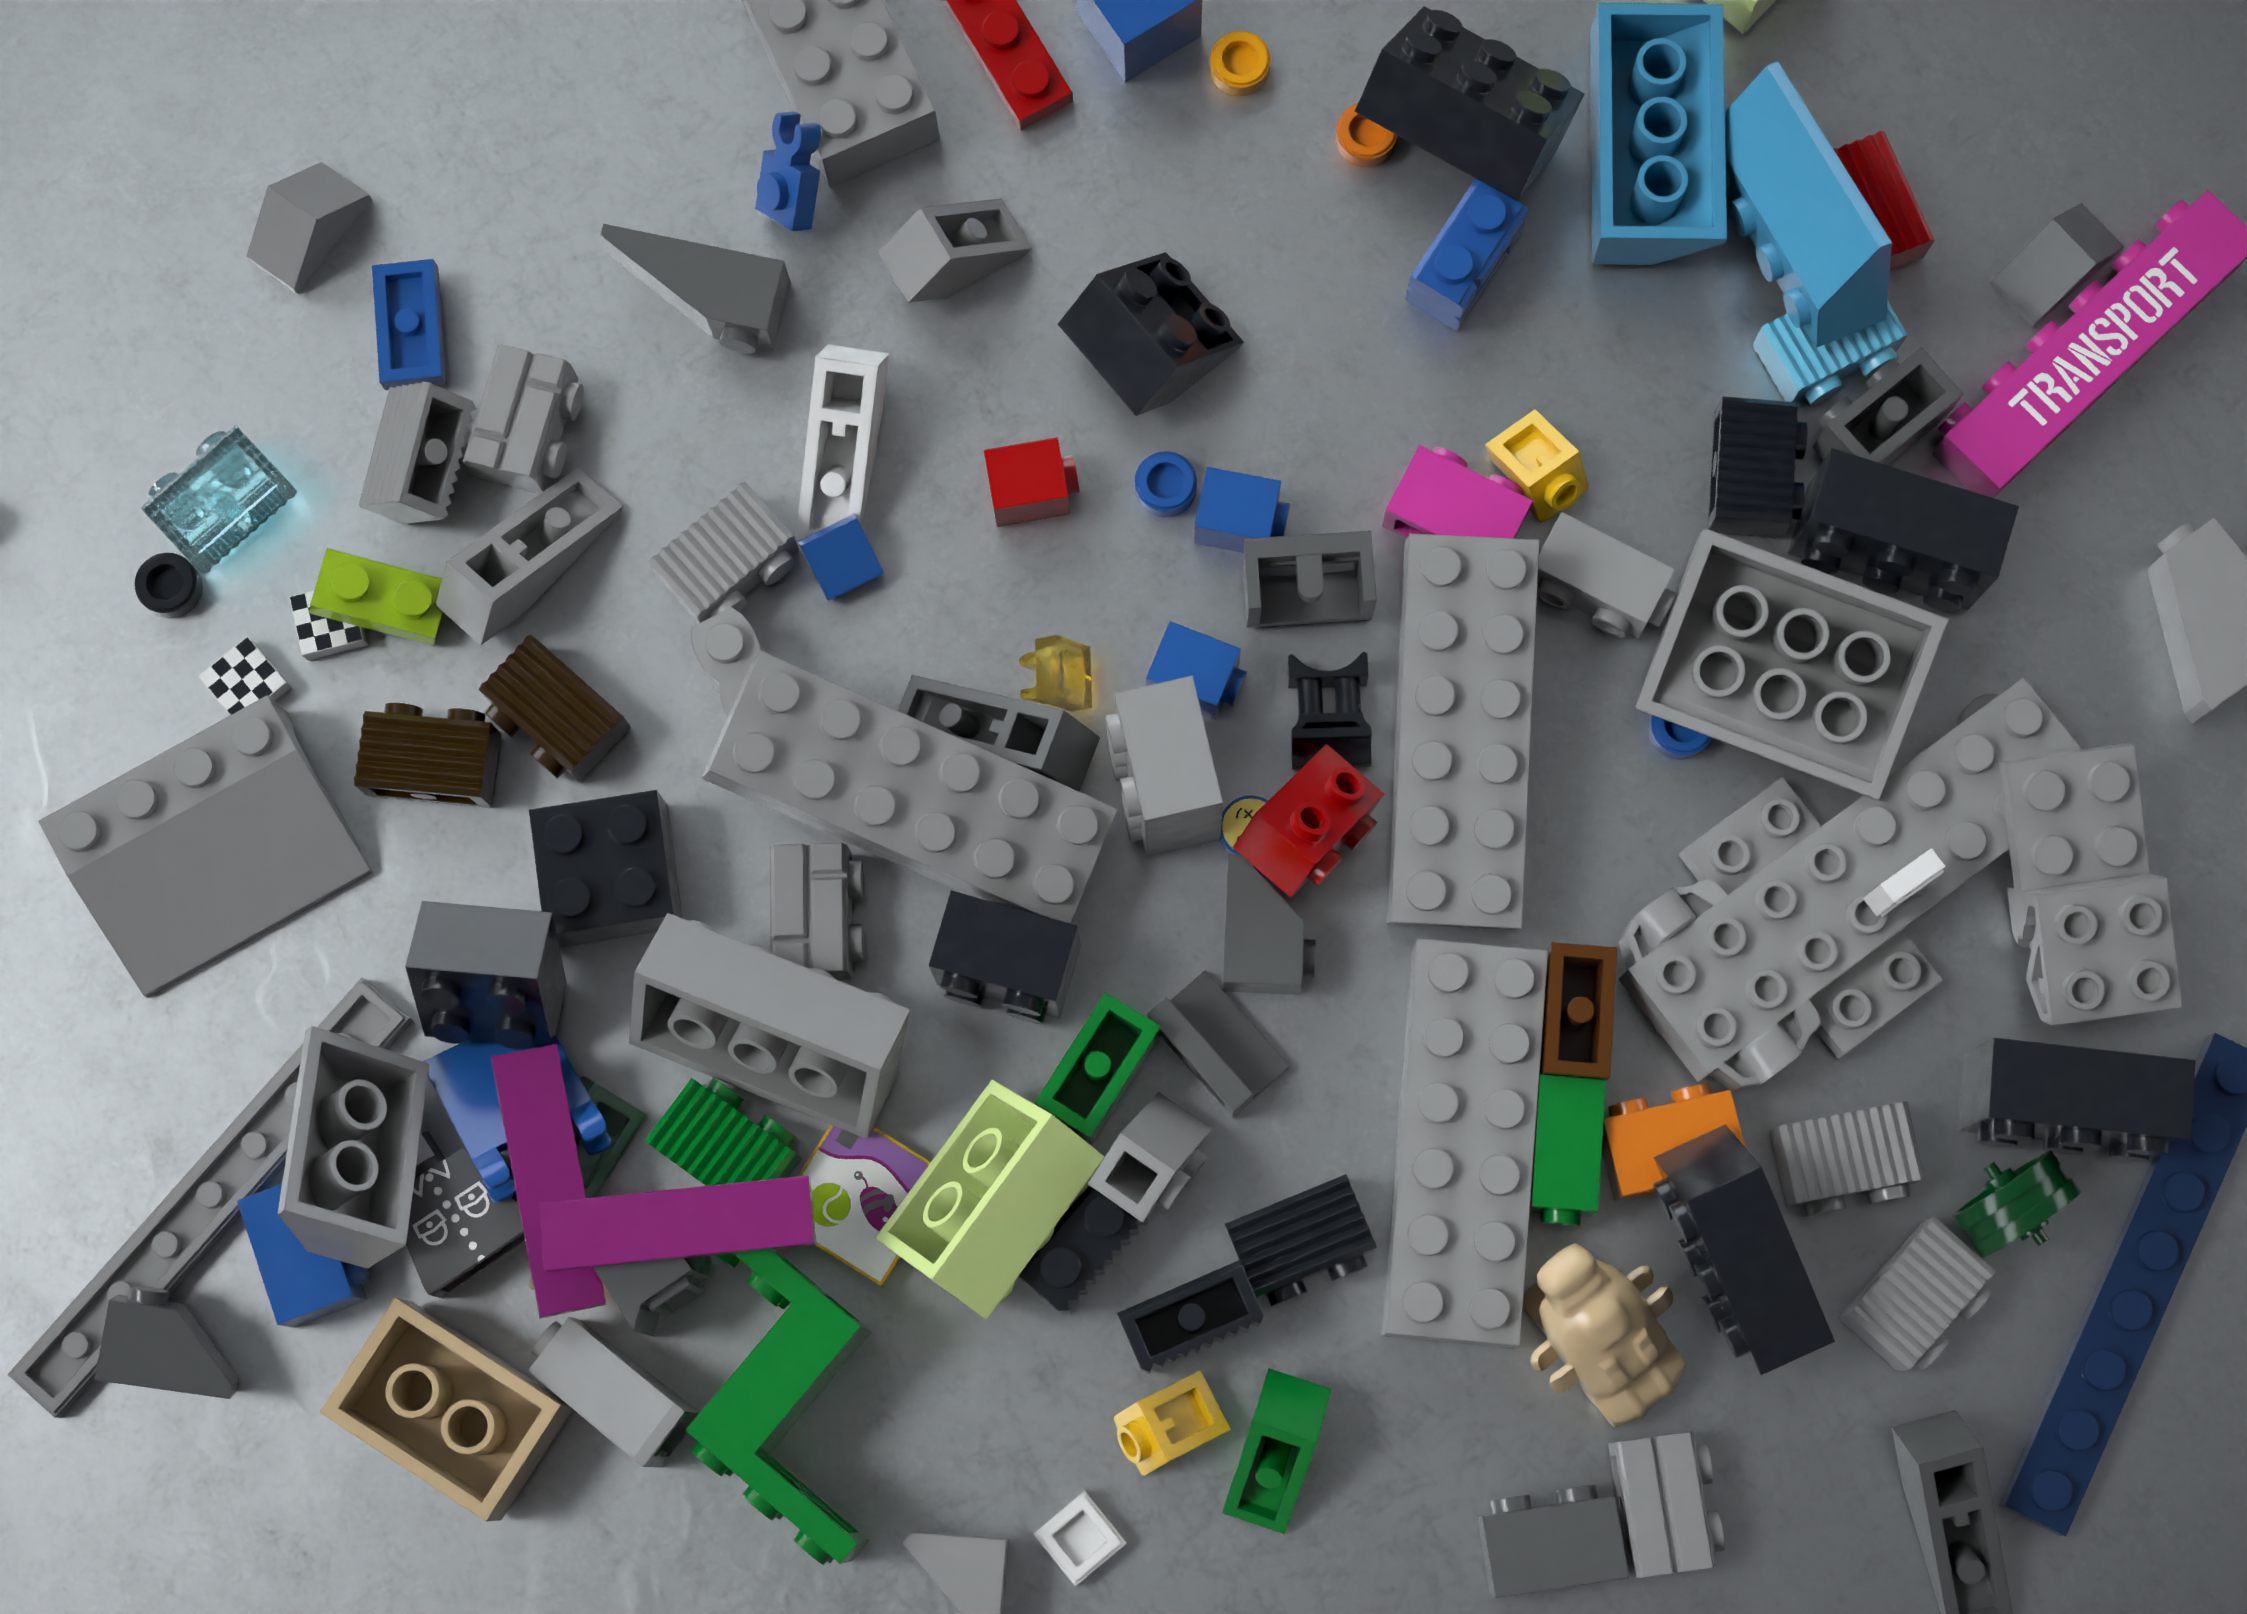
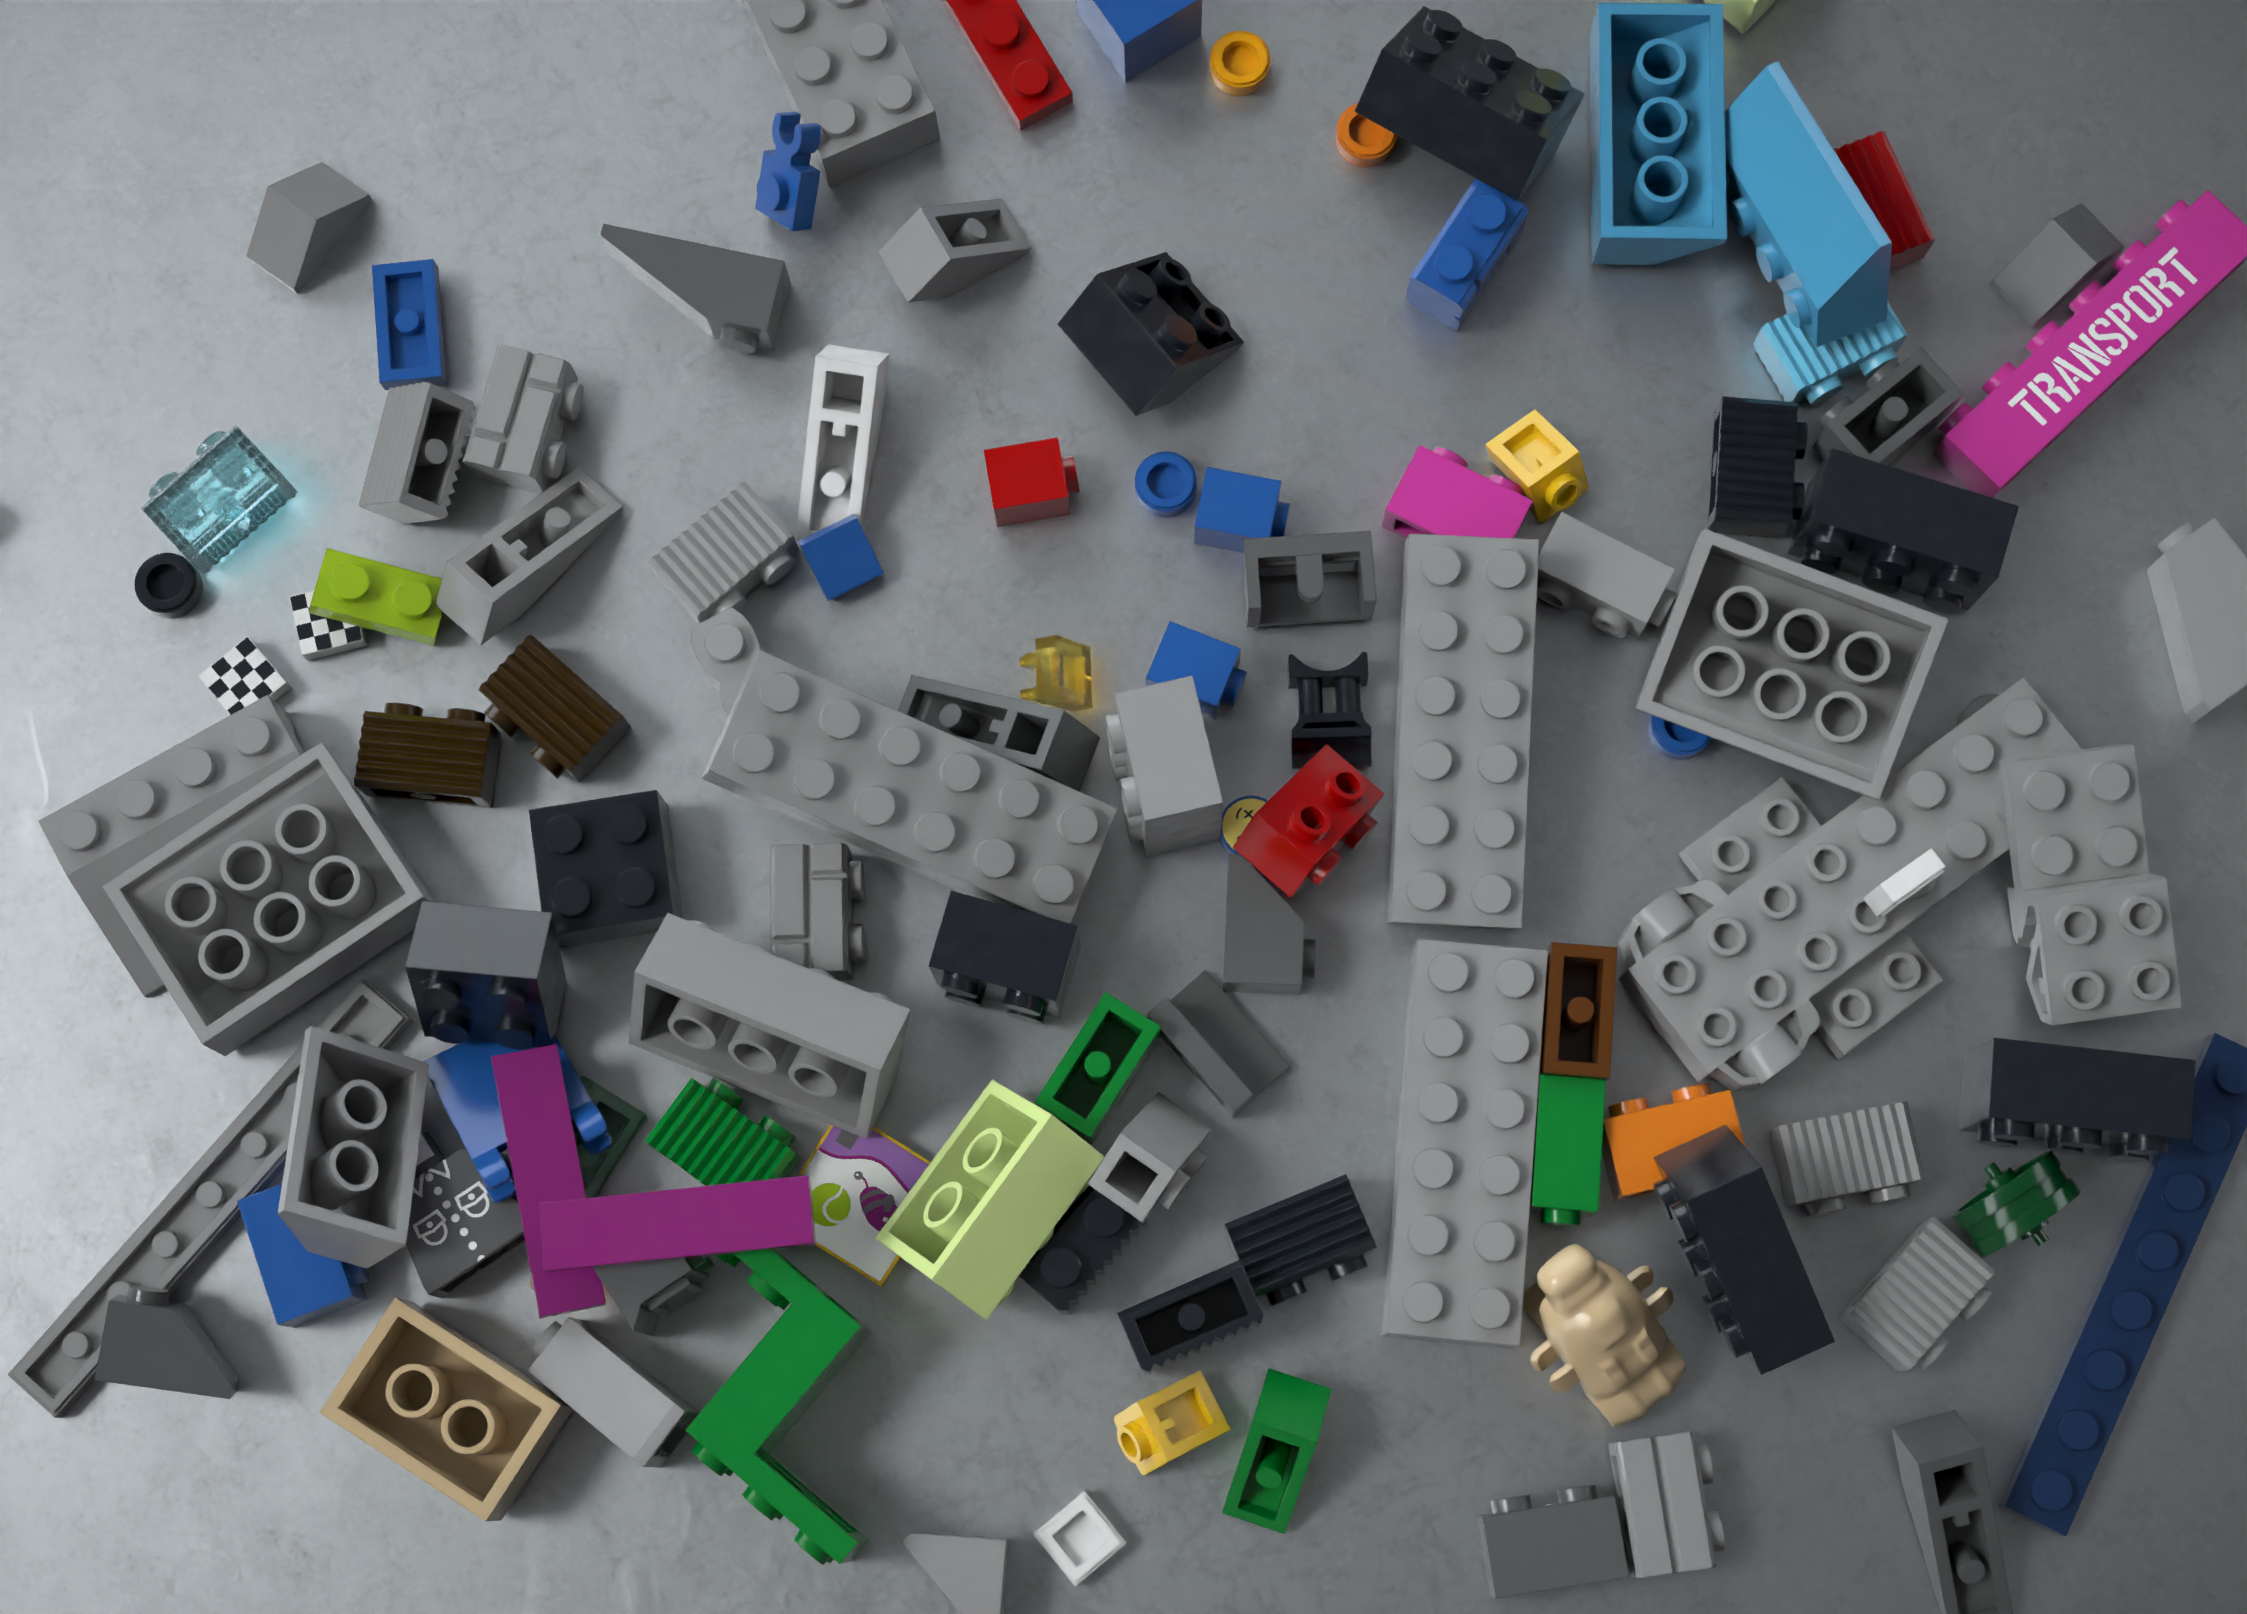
(269, 900): none -> light grey slope

